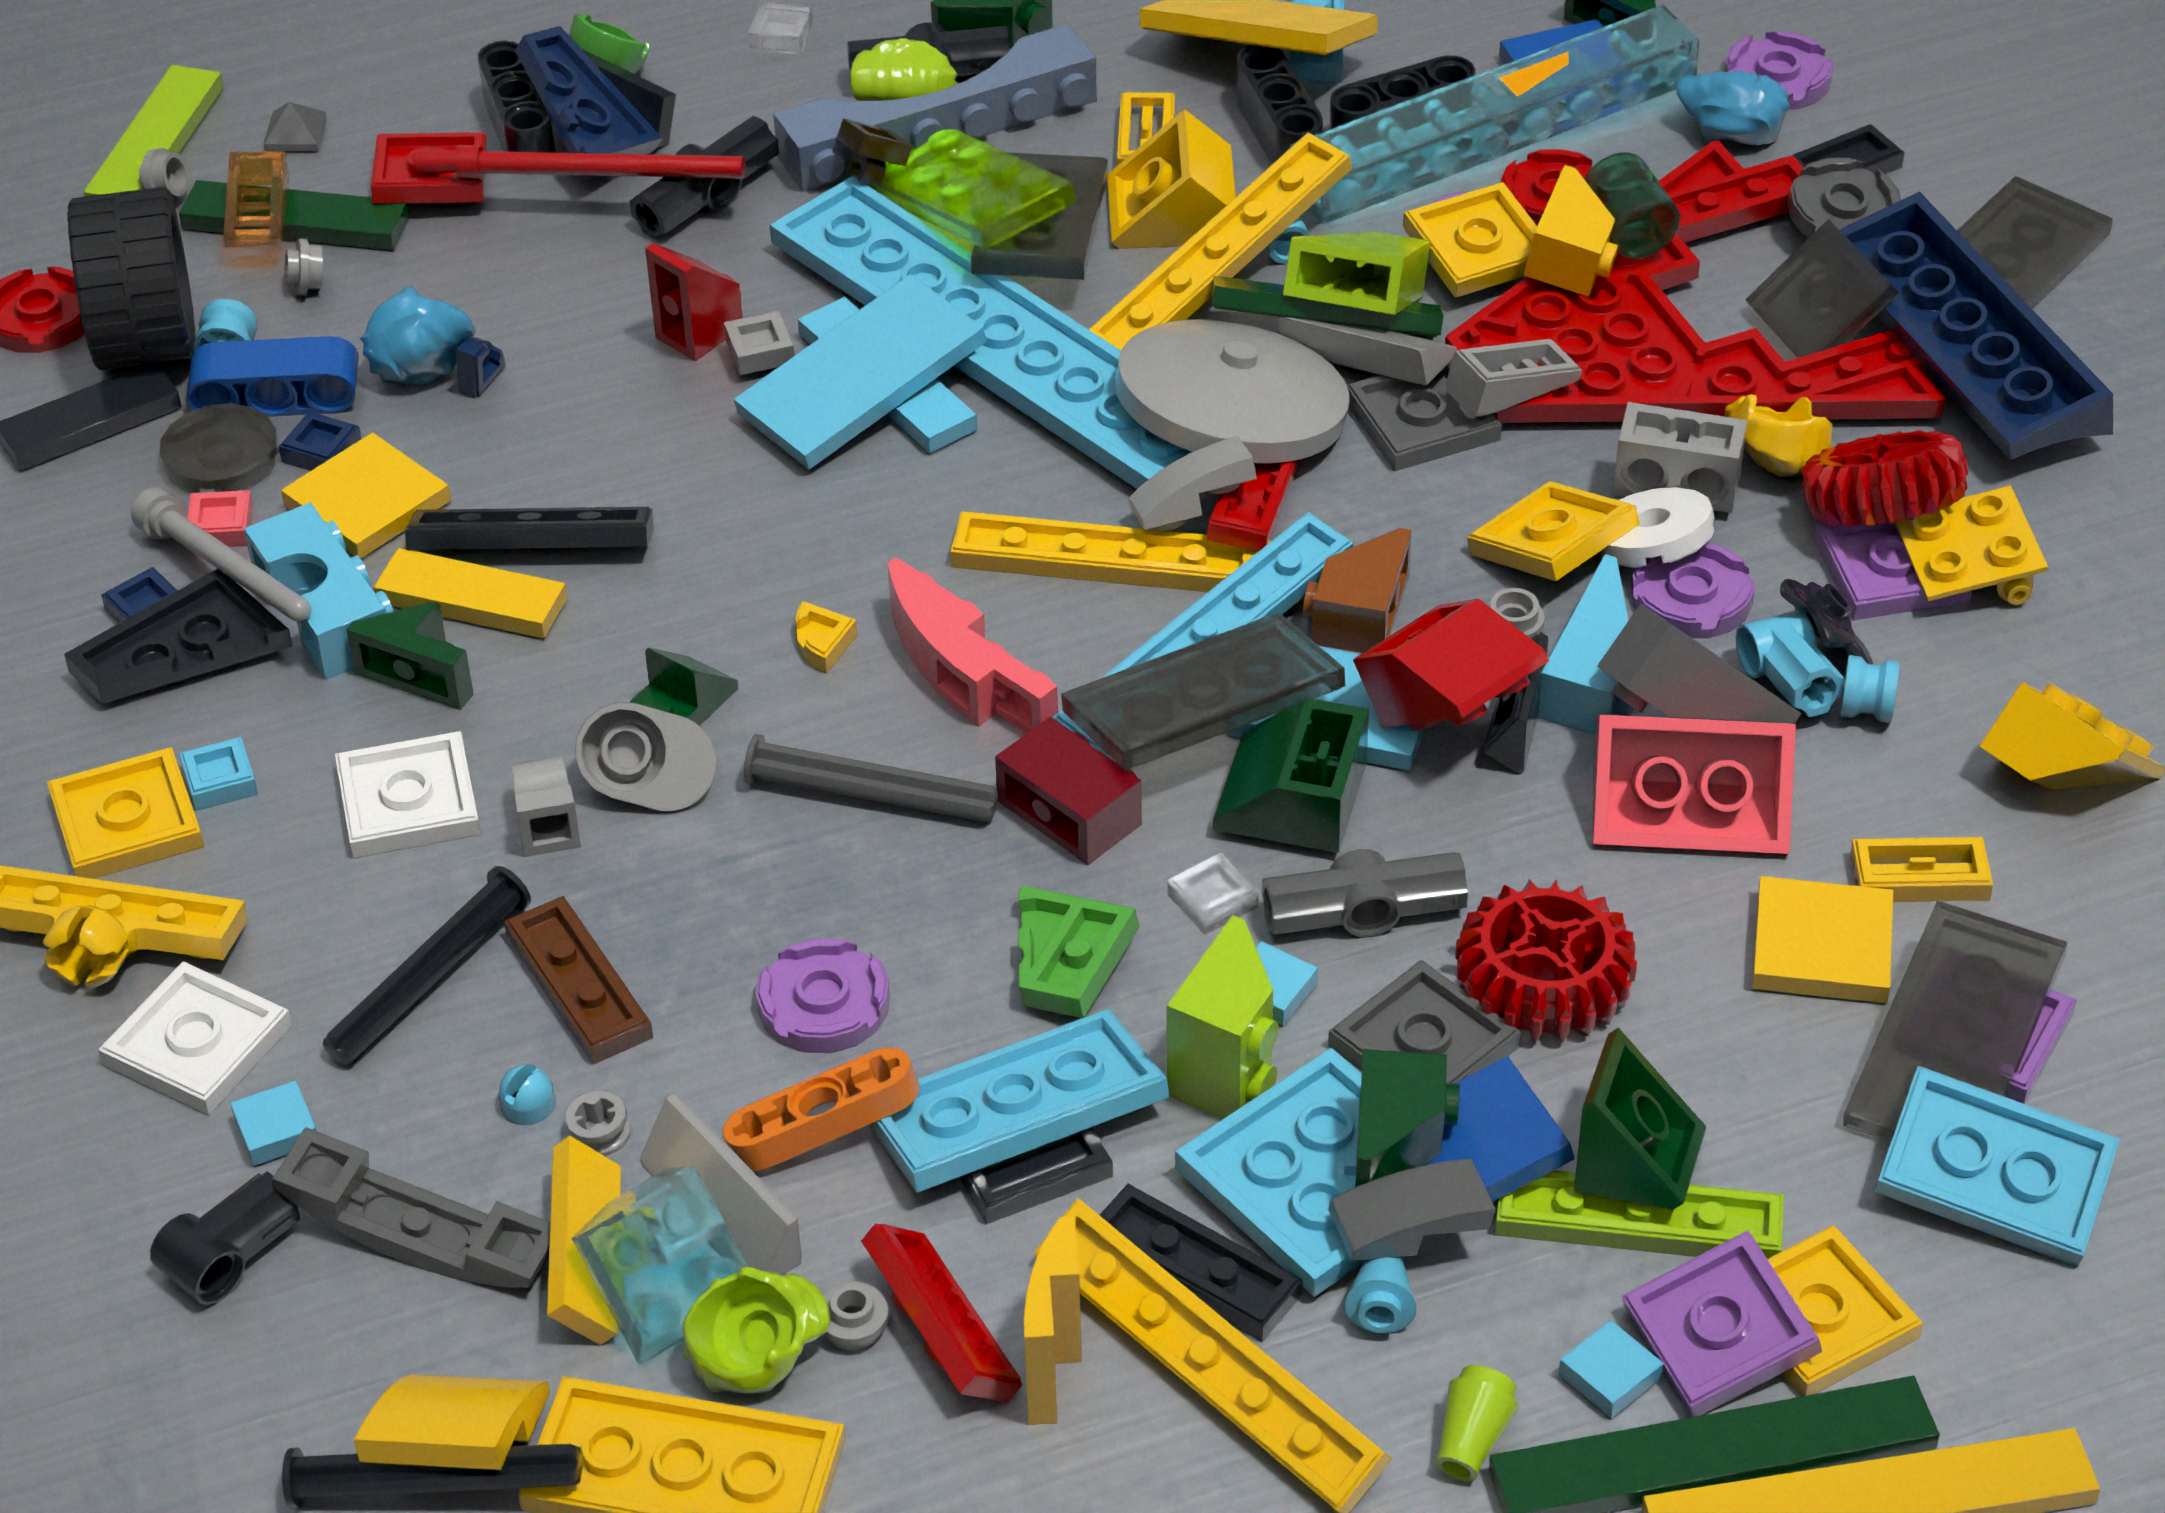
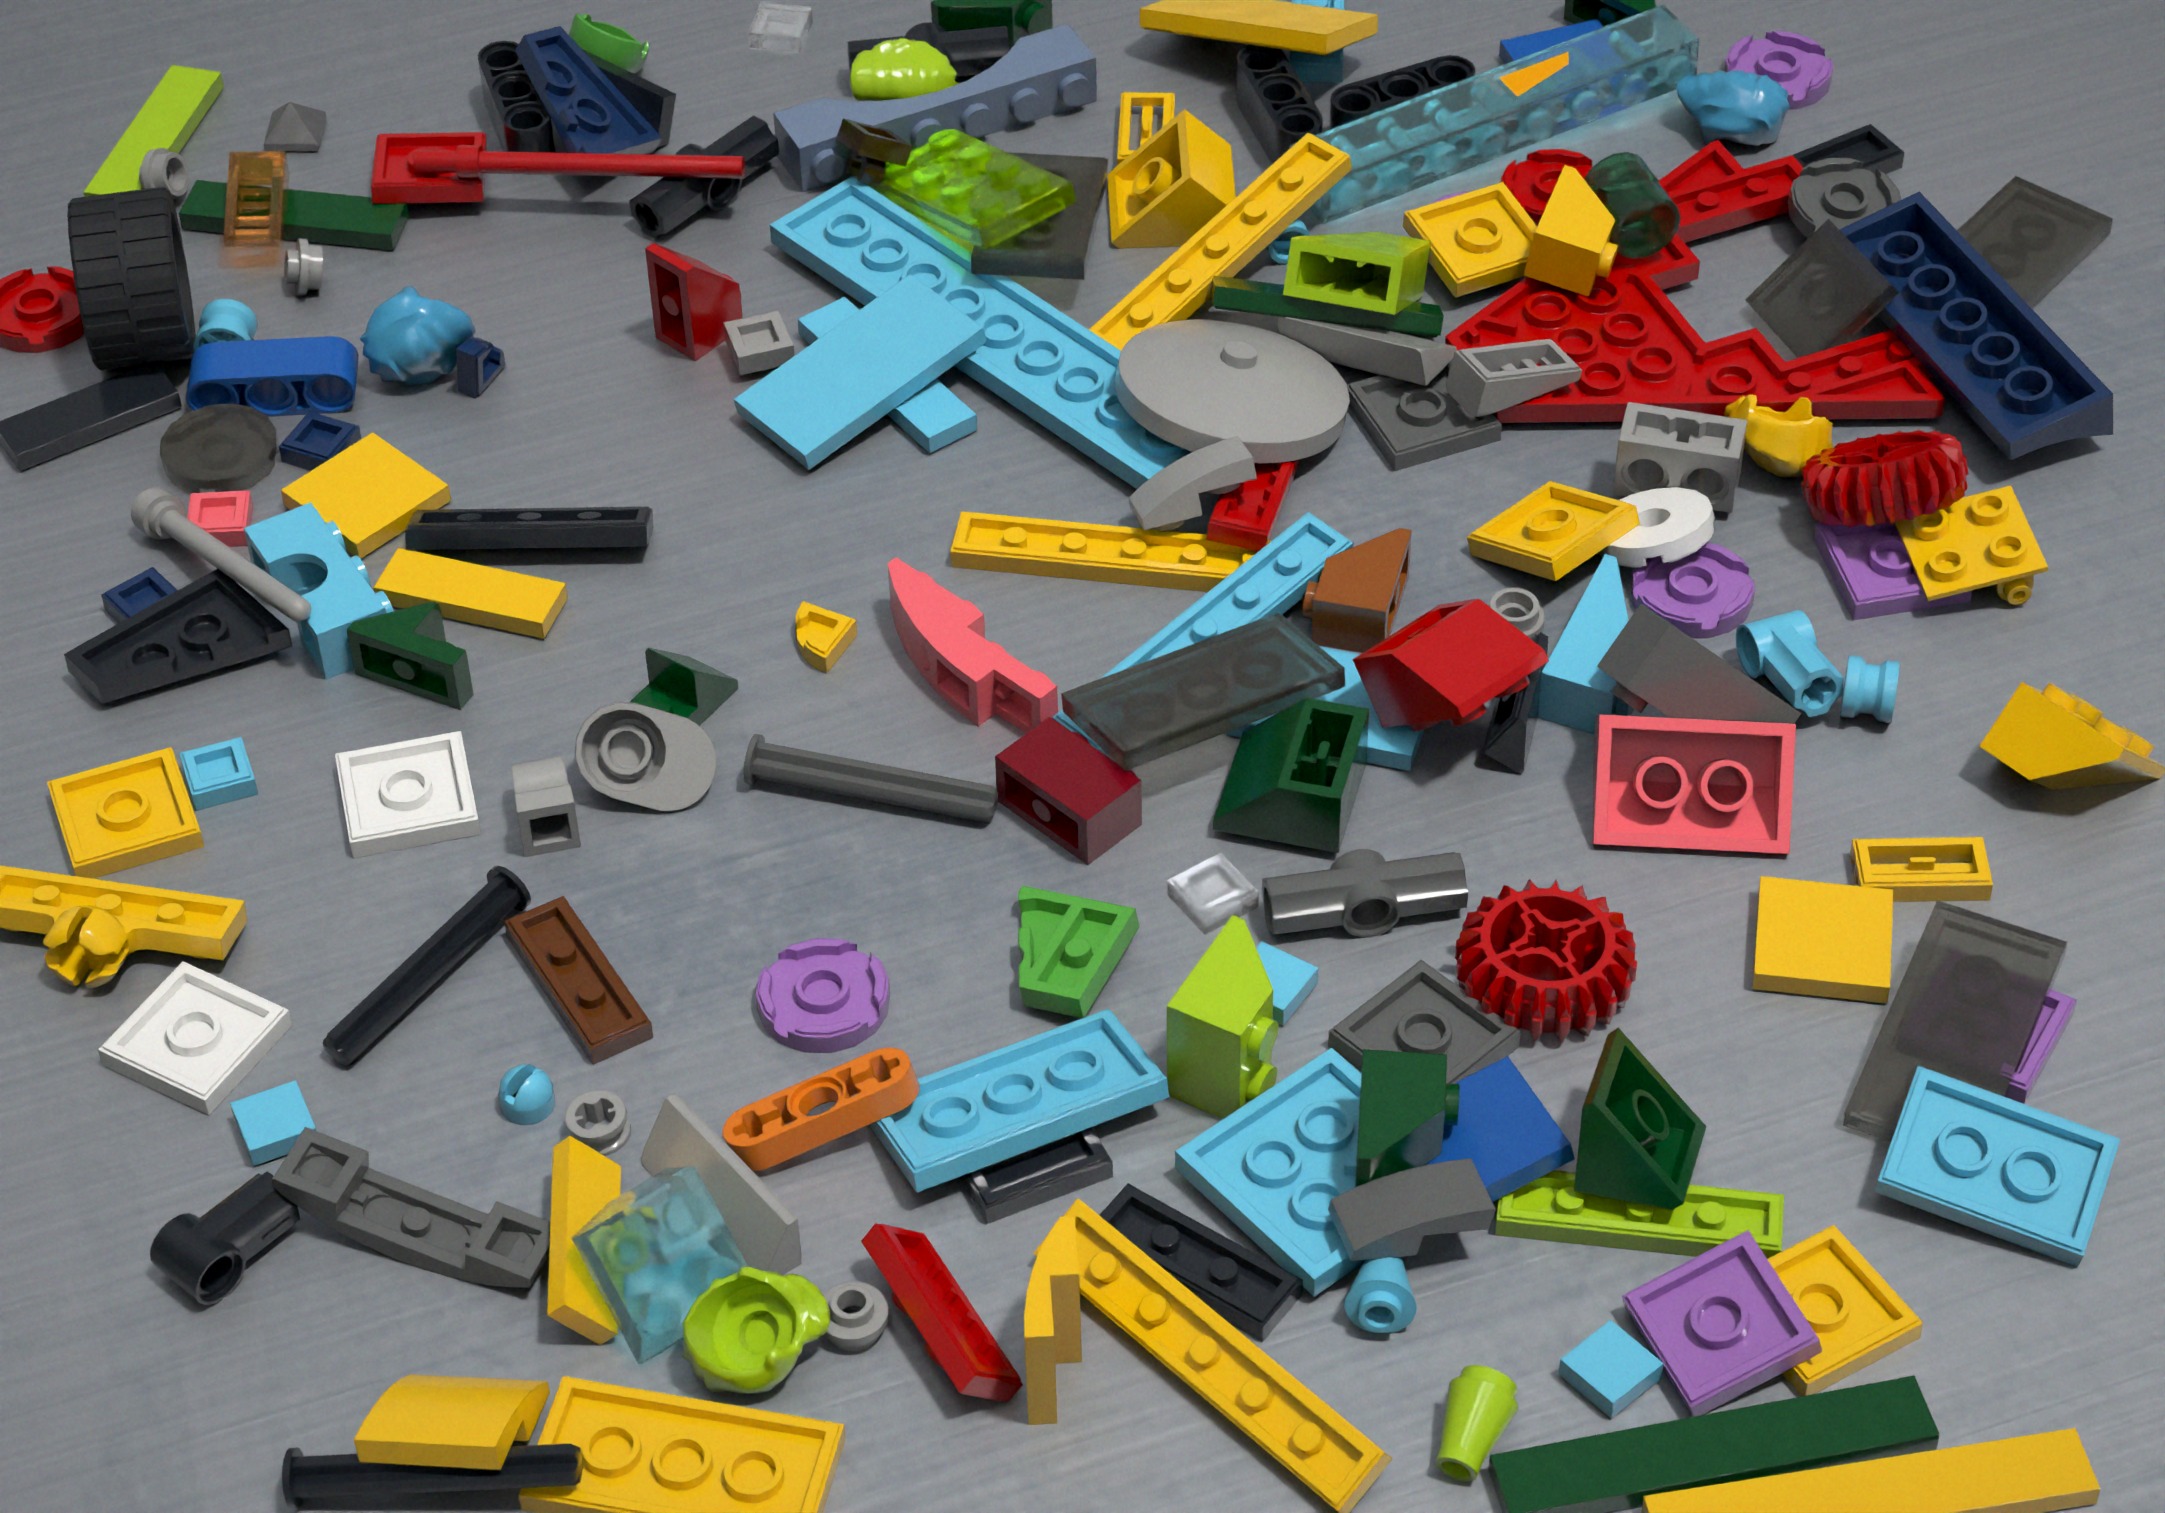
(1827, 613): black plate -> none

